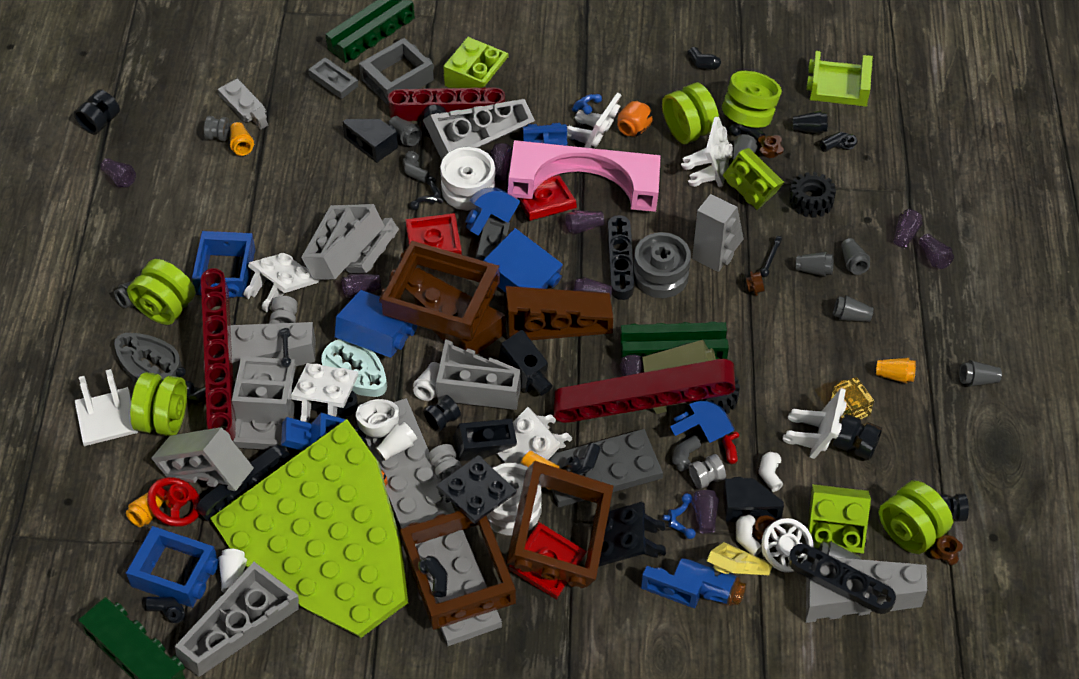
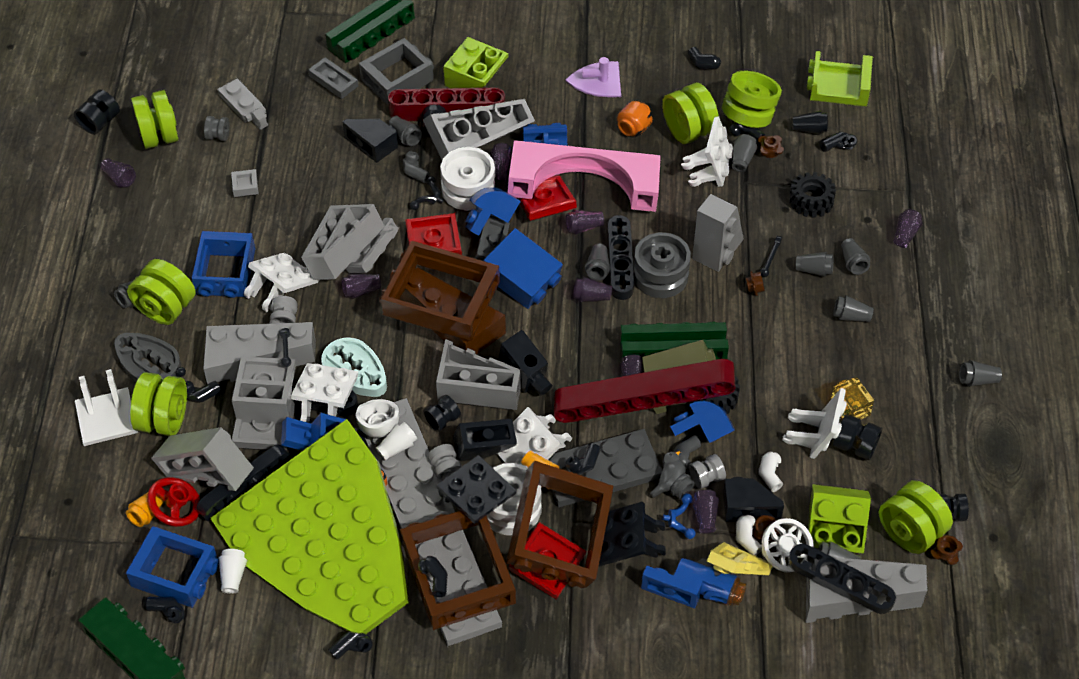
(155, 119): none -> lime wheel
(217, 344): dark red beam -> none
(237, 618): light grey wedge -> none
(240, 139): light orange cone -> none
(245, 183): none -> light grey plate
(351, 641): none -> black arm
(366, 326): blue brick -> none
(425, 384): white cone -> none
(557, 313): reddish brown wedge -> none
(582, 103): blue piece -> none
(597, 79): none -> lavender shield
(598, 265): none -> dark grey cone
(600, 123): white plate -> none
(673, 477): none -> dark grey animal
(730, 448): red piece -> none
(752, 178): lime slope -> none
(897, 369): light orange cone -> none
(936, 251): clear purple cone -> none

